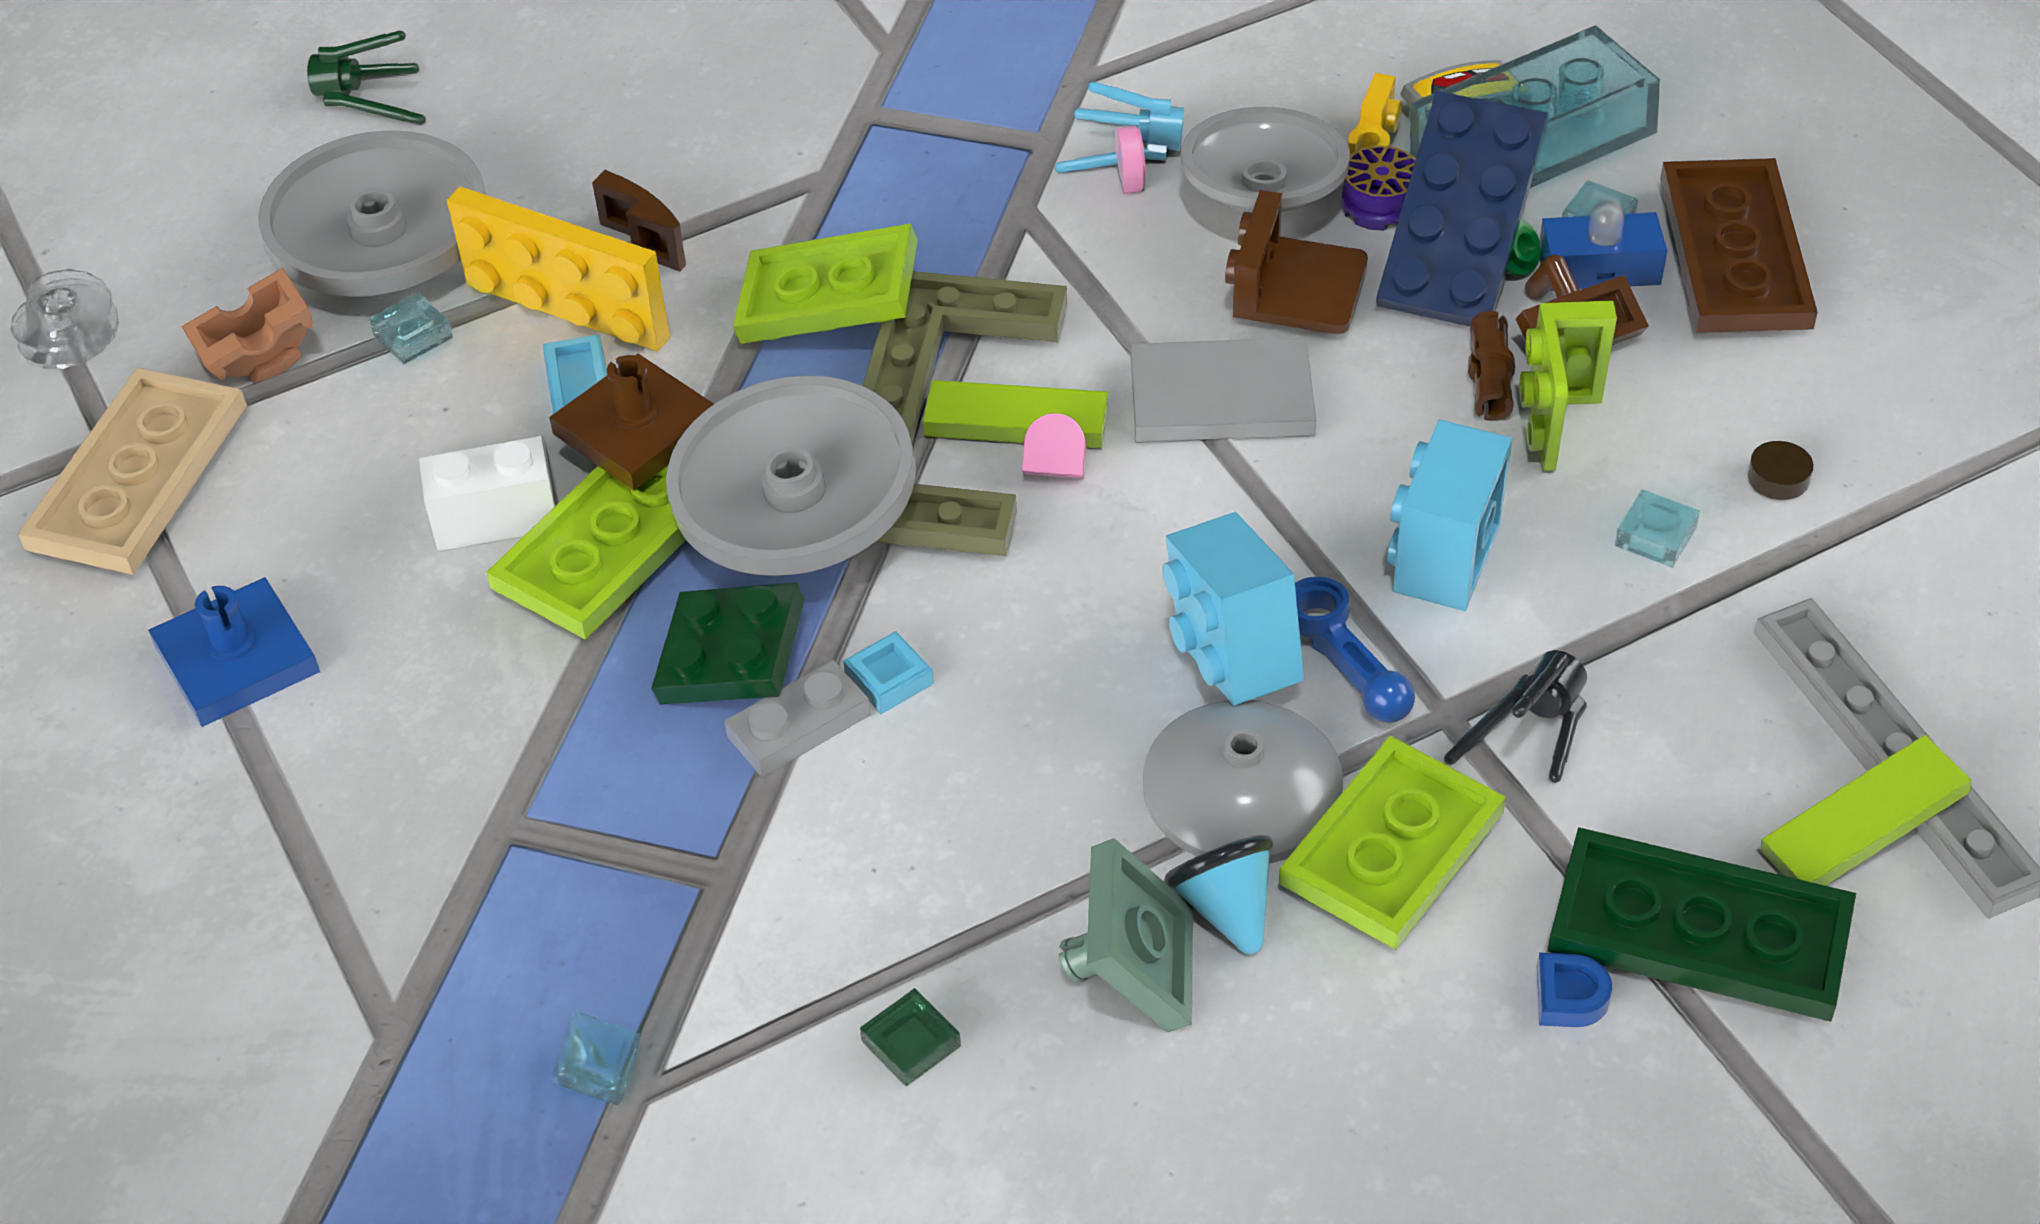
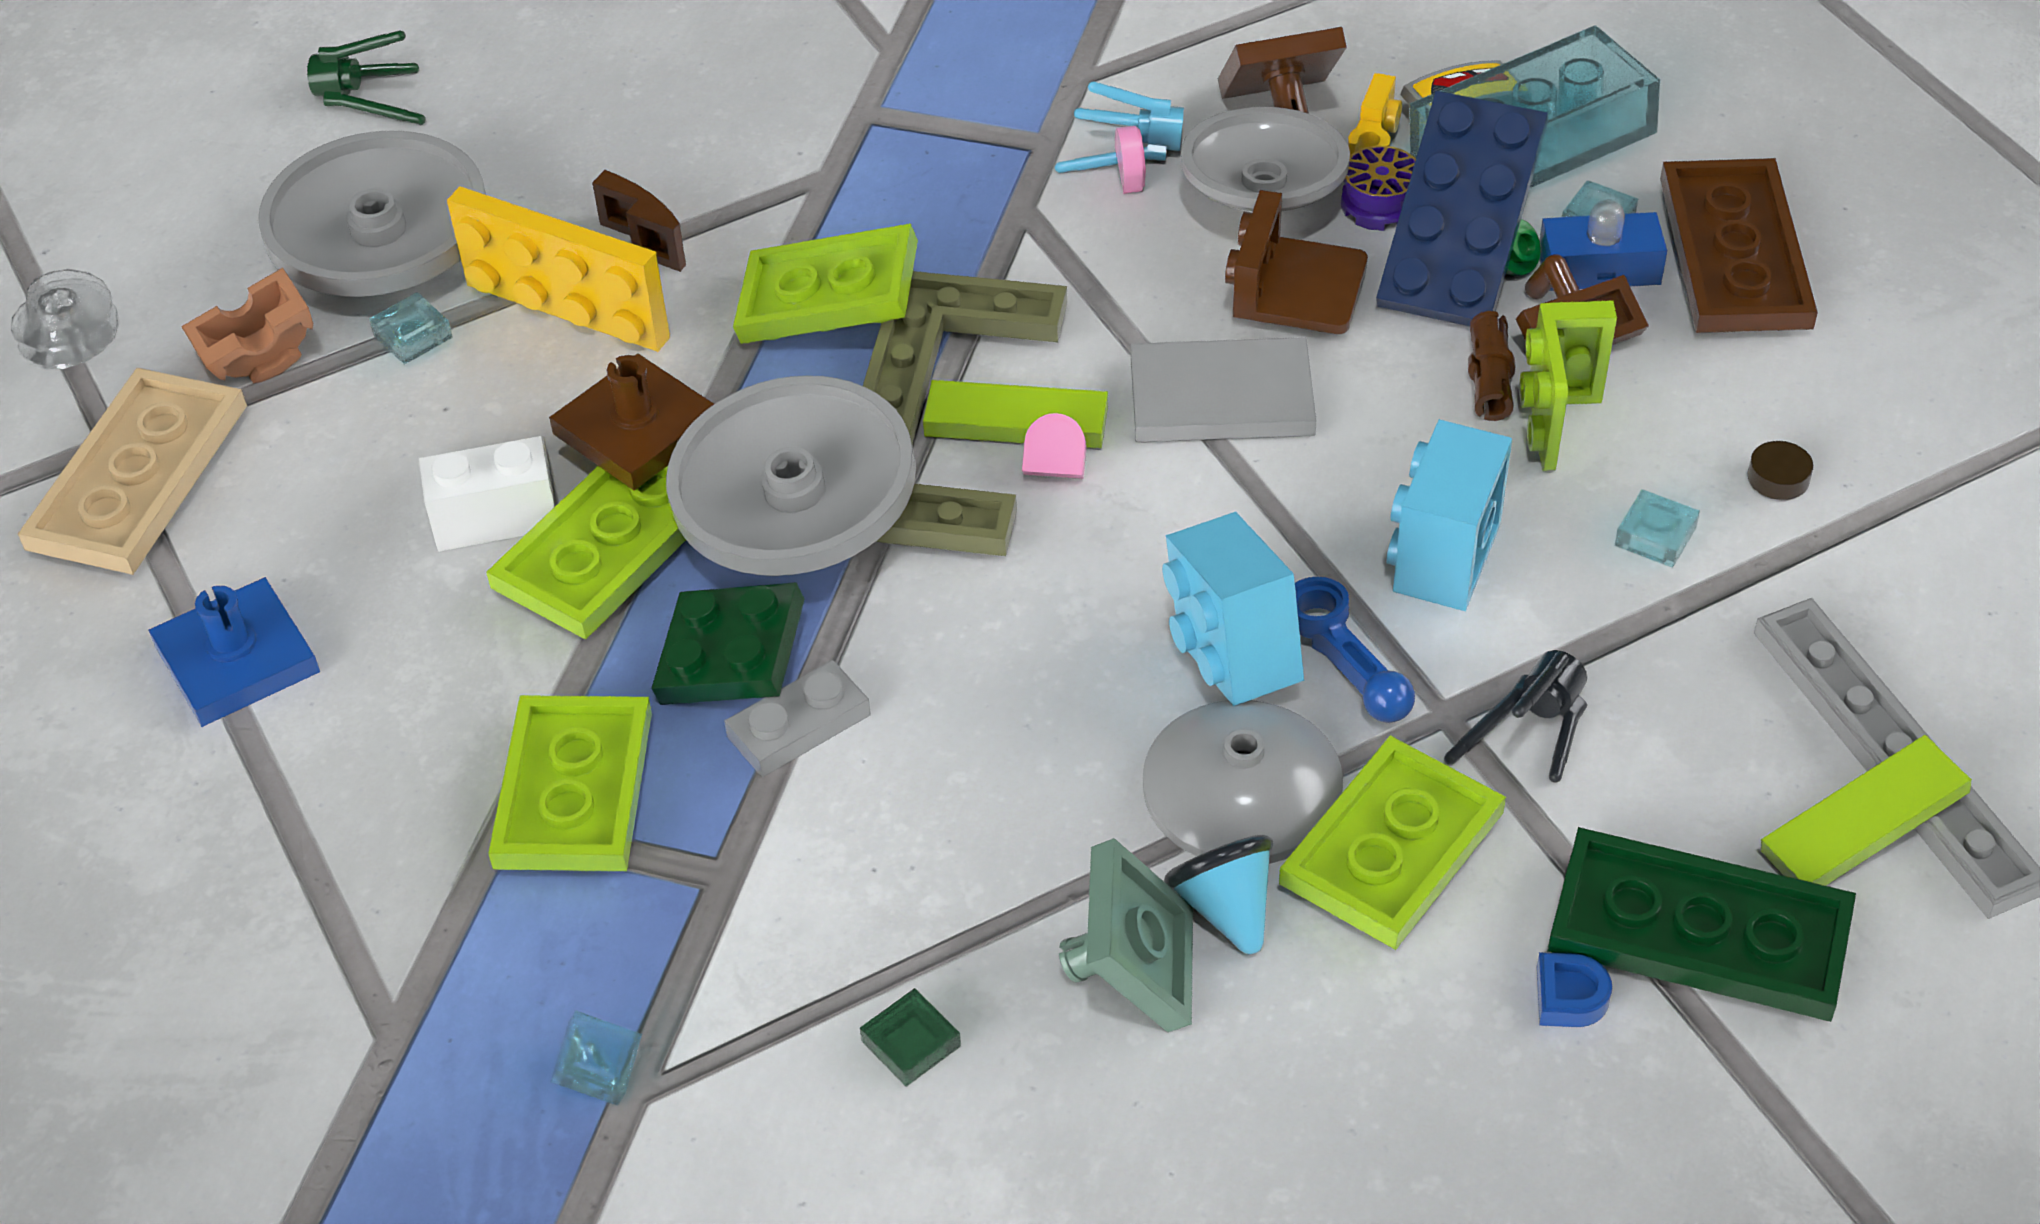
(571, 783): none -> lime plate
(573, 367): medium azure tile -> none
(889, 672): medium azure tile -> none
(1282, 66): none -> reddish brown tile

